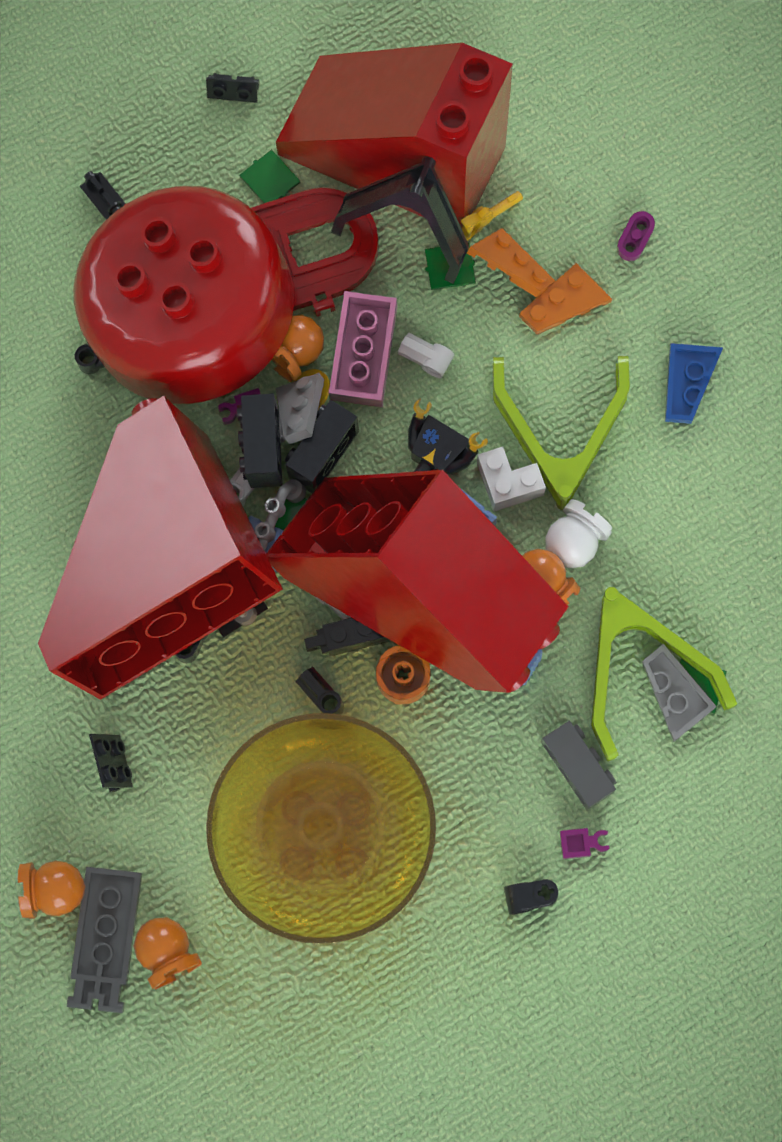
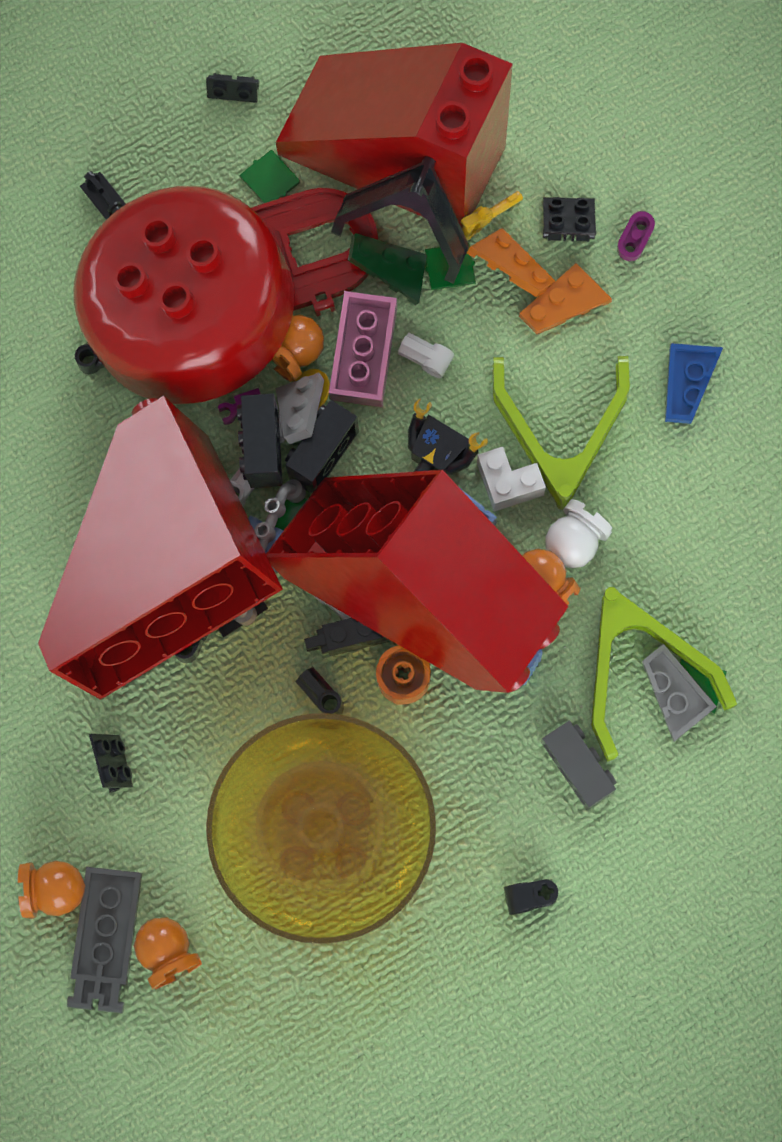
(391, 263): none -> dark green wing
(569, 217): none -> black hinge
(577, 843): magenta plate -> none

